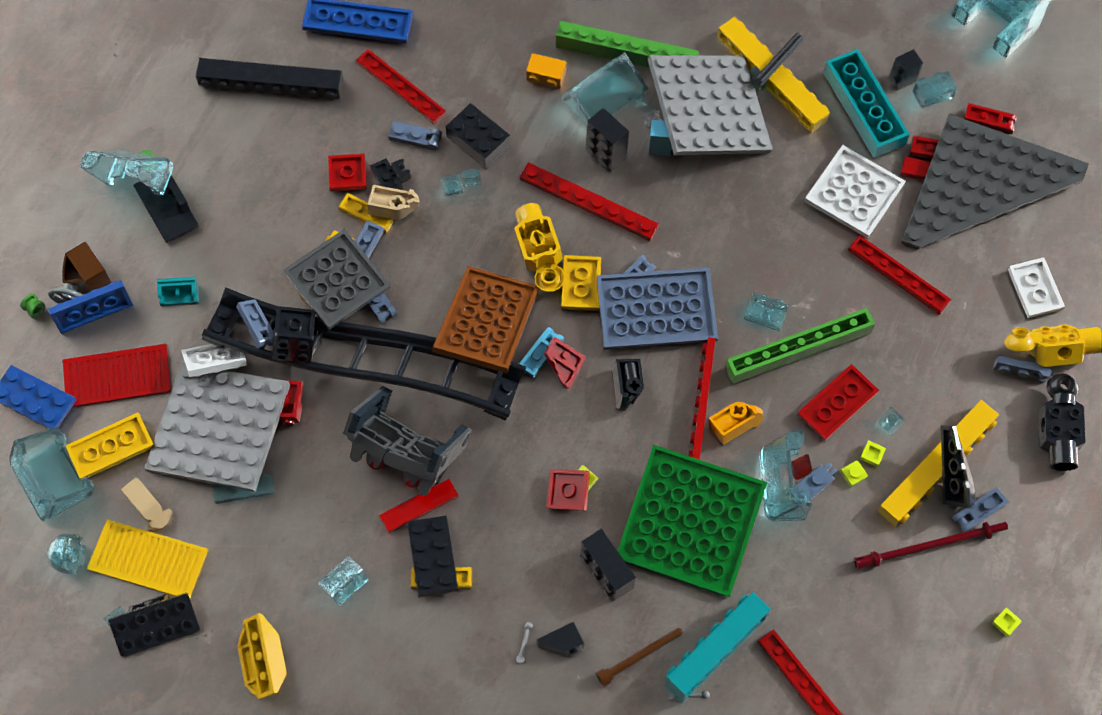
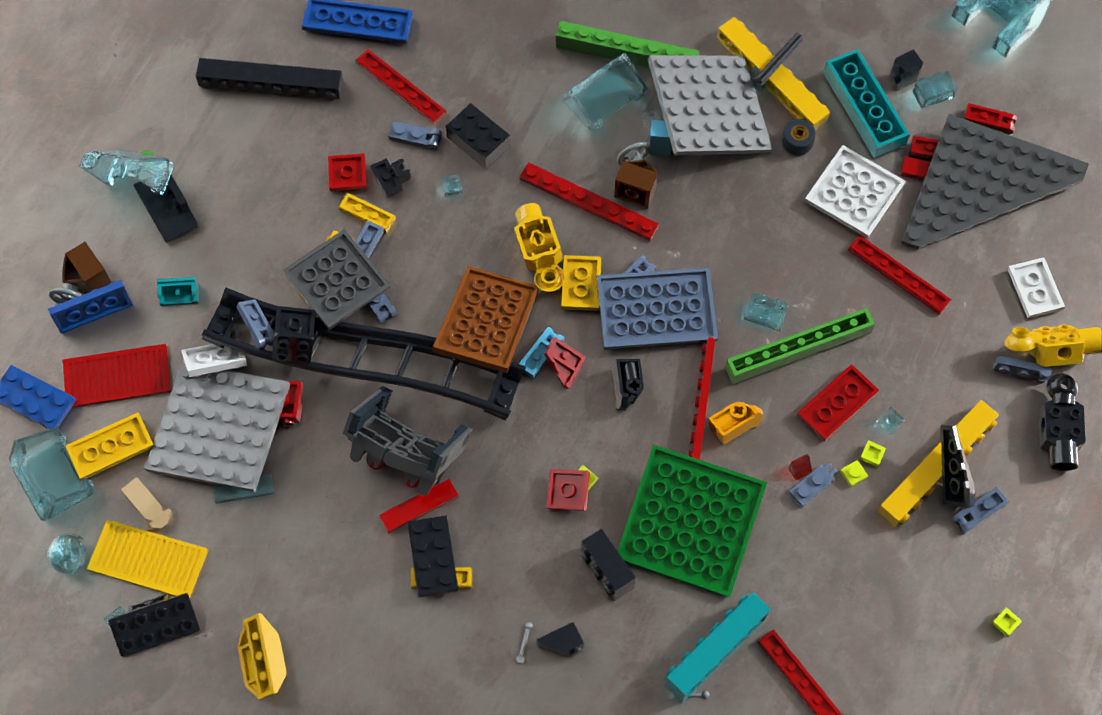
(32, 305): bright green wheel -> none
(343, 580): clear light blue bracket -> none
(392, 202): tan piece -> none
(471, 177): clear light blue plate -> none
(546, 71): light orange brick -> none
(605, 676): reddish brown piece -> none
(607, 139): black brick -> none
(636, 176): none -> reddish brown piece
(780, 497): clear light blue windscreen -> none
(798, 137): none -> black wheel
(875, 559): dark red bar -> none

